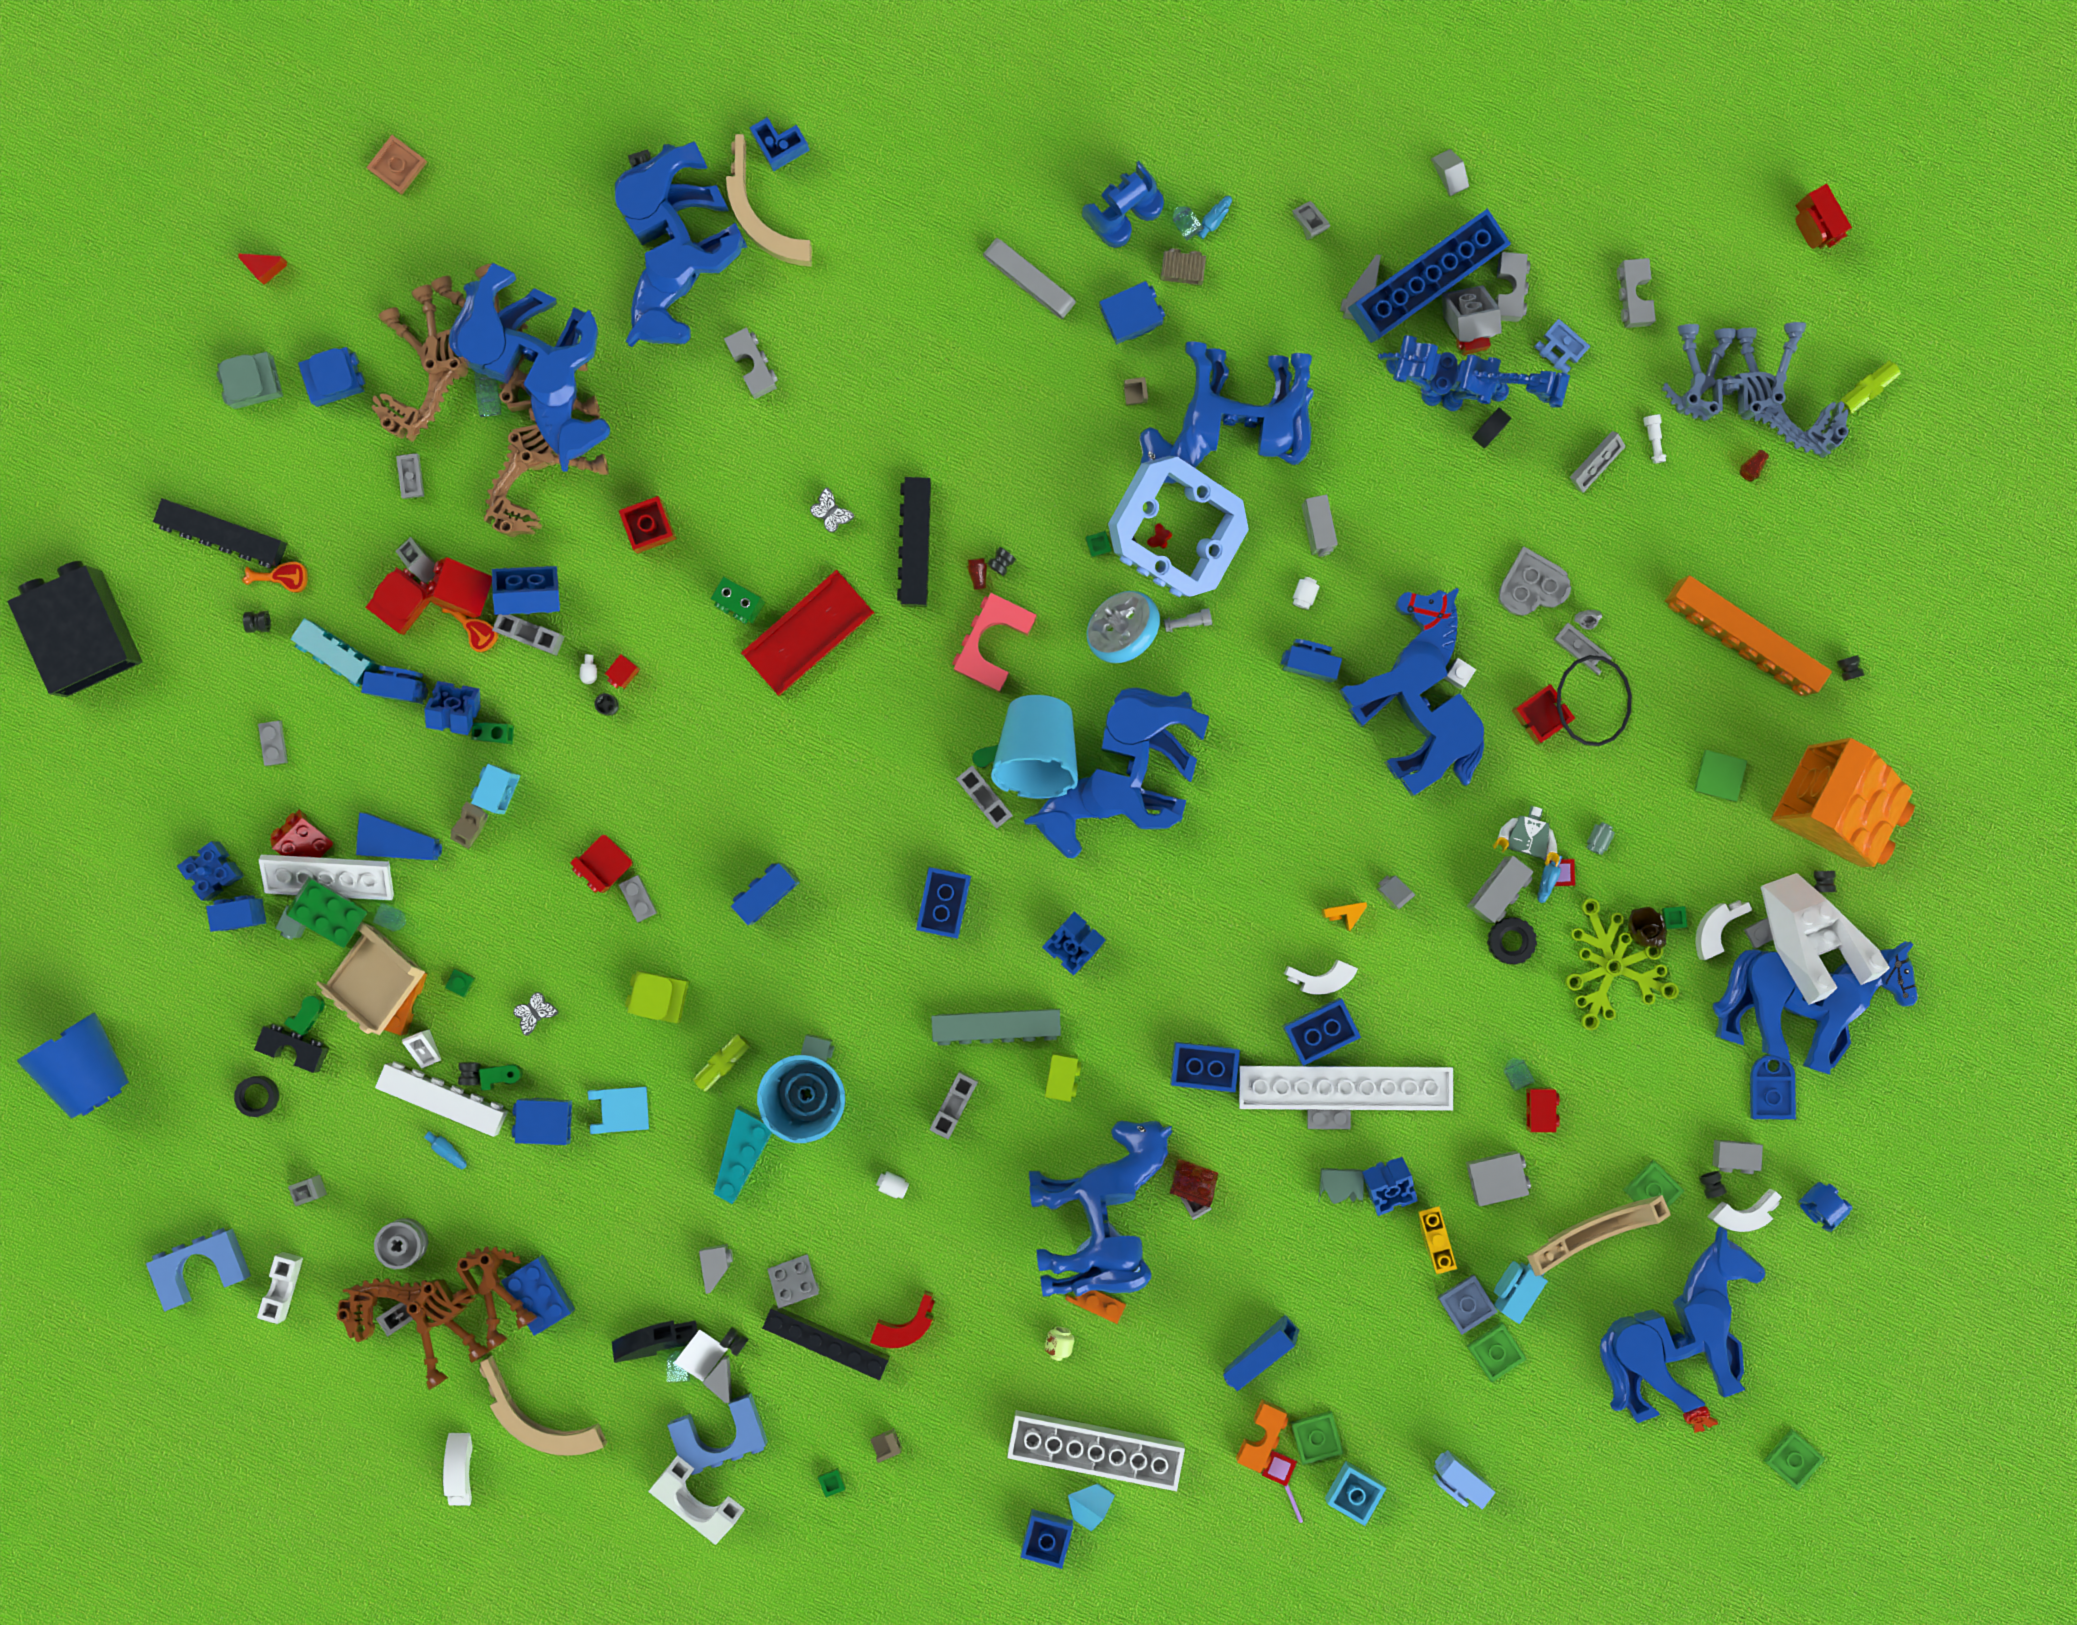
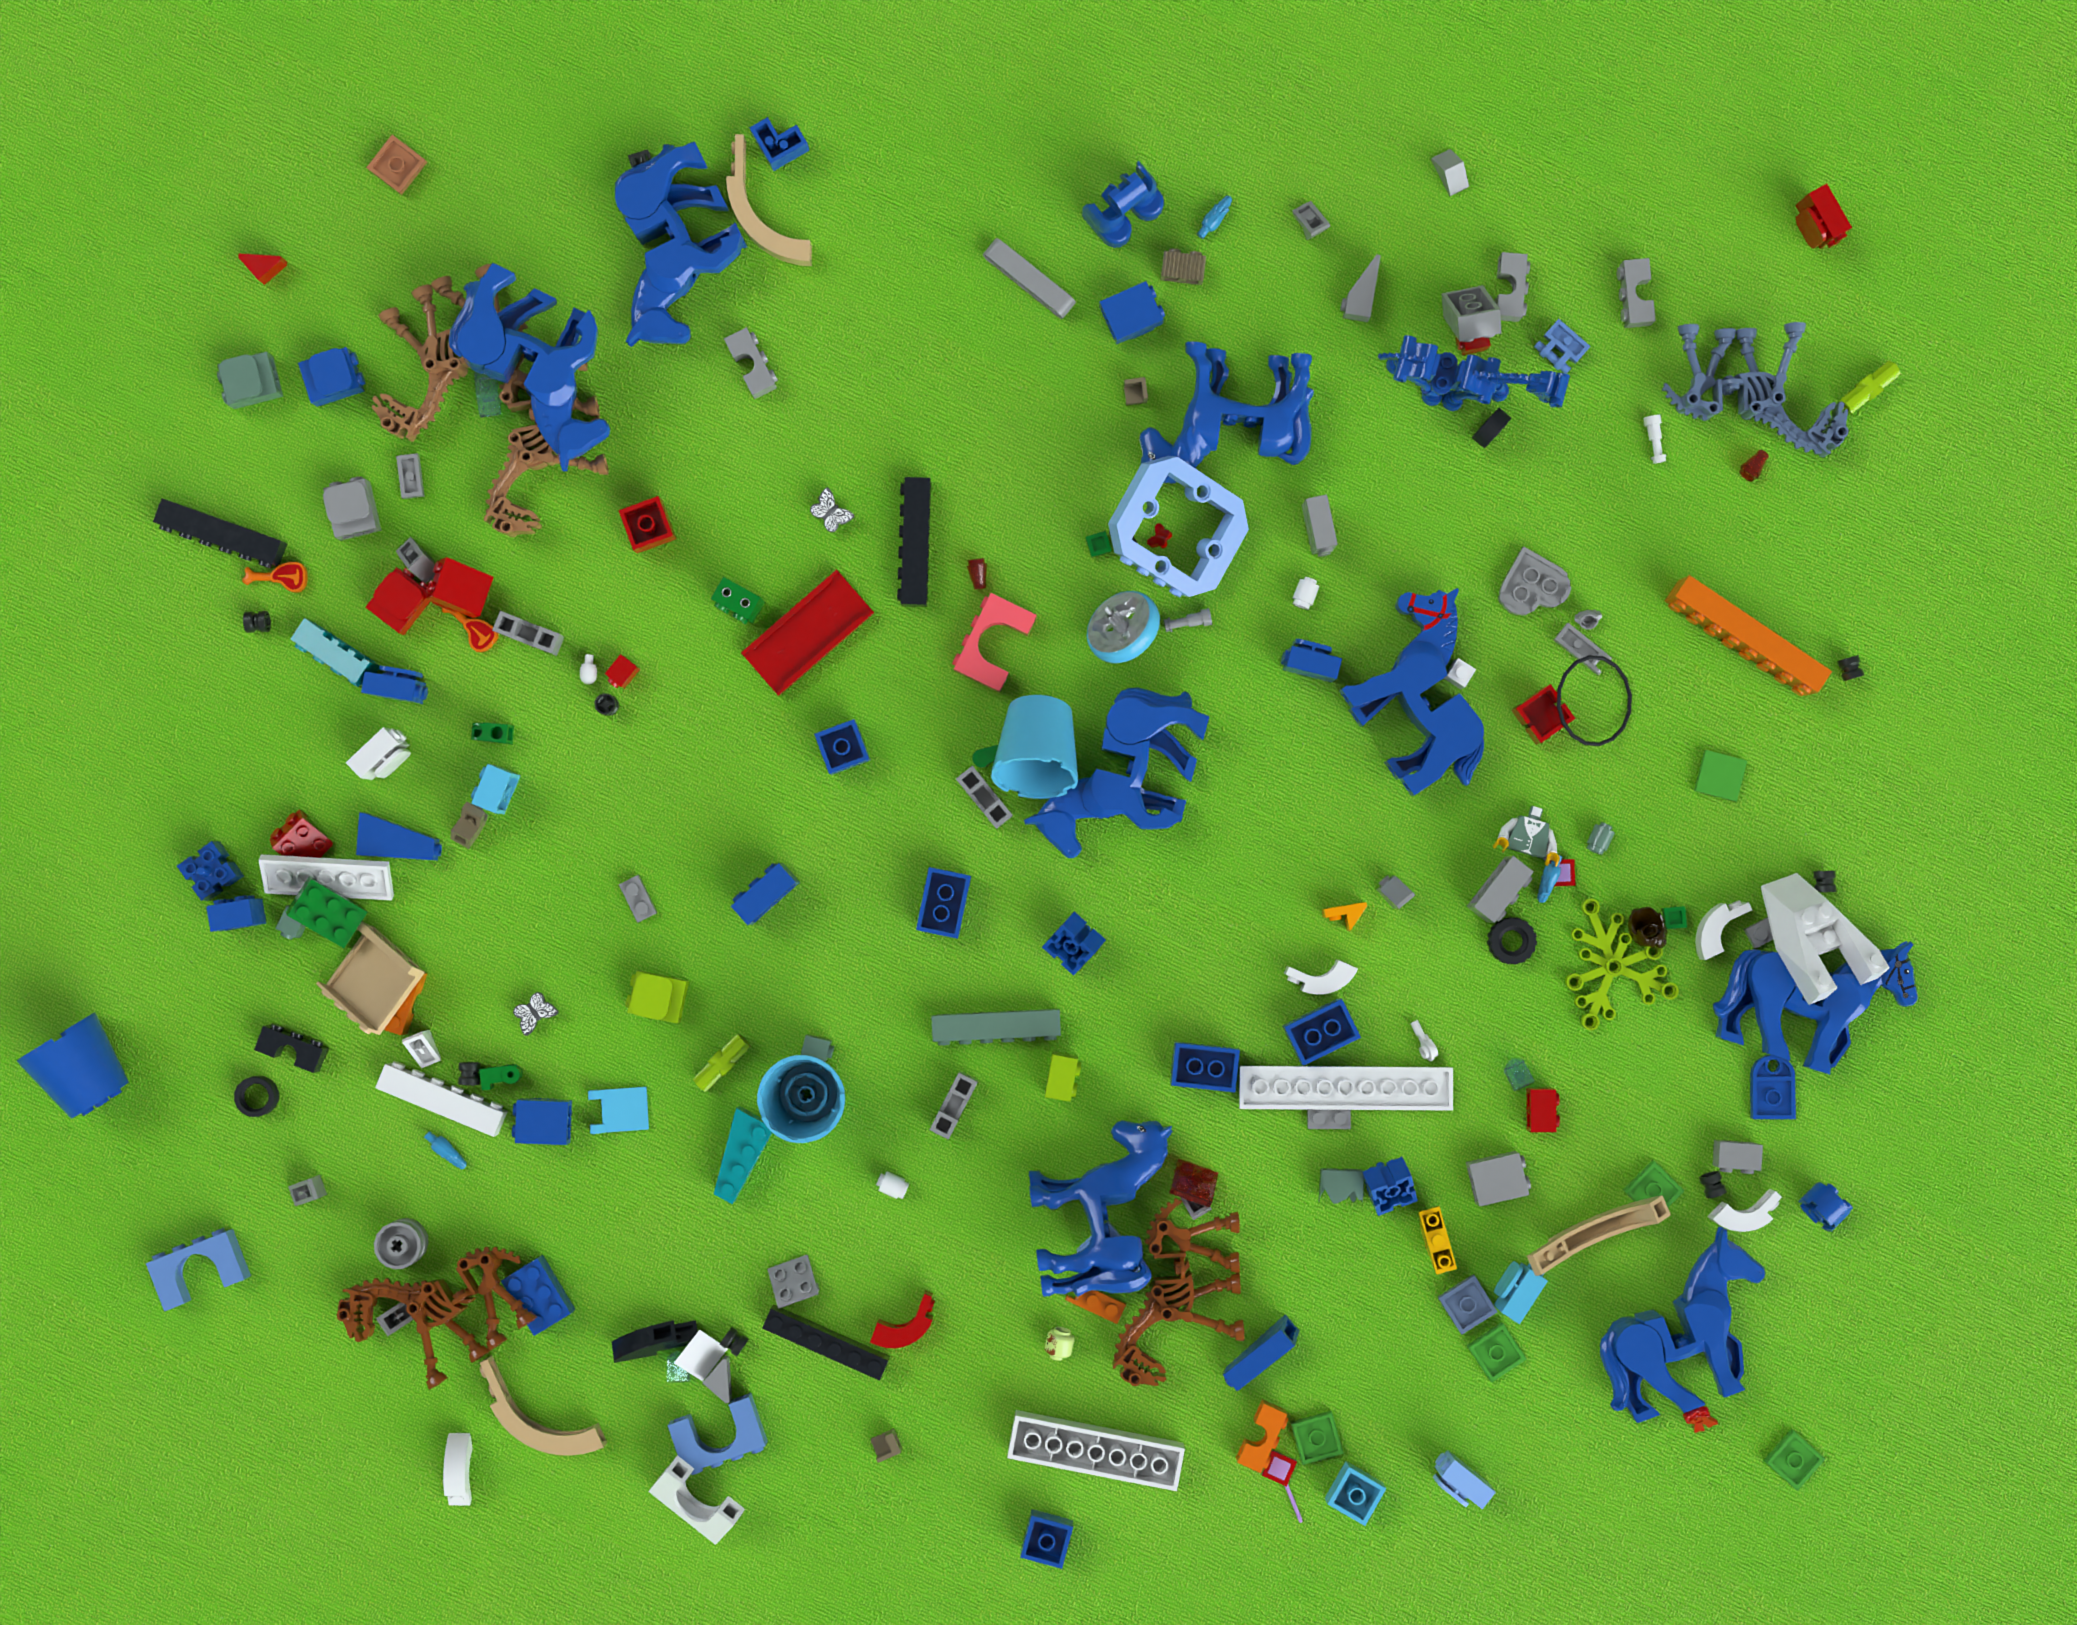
(74, 629): black brick -> none
(272, 743): light grey plate -> none
(284, 1277): white arch -> none
(311, 1009): green leg -> none
(351, 508): none -> light grey brick
(380, 754): none -> white brick
(389, 917): clear light blue plate -> none
(452, 708): blue brick -> none
(459, 982): green plate -> none
(525, 590): blue brick -> none
(601, 864): red bracket -> none
(714, 1264): light grey slope -> none
(831, 1482): green plate -> none
(842, 747): none -> blue brick
(1001, 561): pearl dark grey wheel -> none
(1090, 1505): medium azure slope -> none
(1166, 1305): none -> dark orange animal
(1186, 222): clear light blue plate -> none
(1428, 1049): none -> white plate
(1429, 276): blue brick -> none
(1597, 461): light grey plate -> none
(1846, 801): orange slope -> none

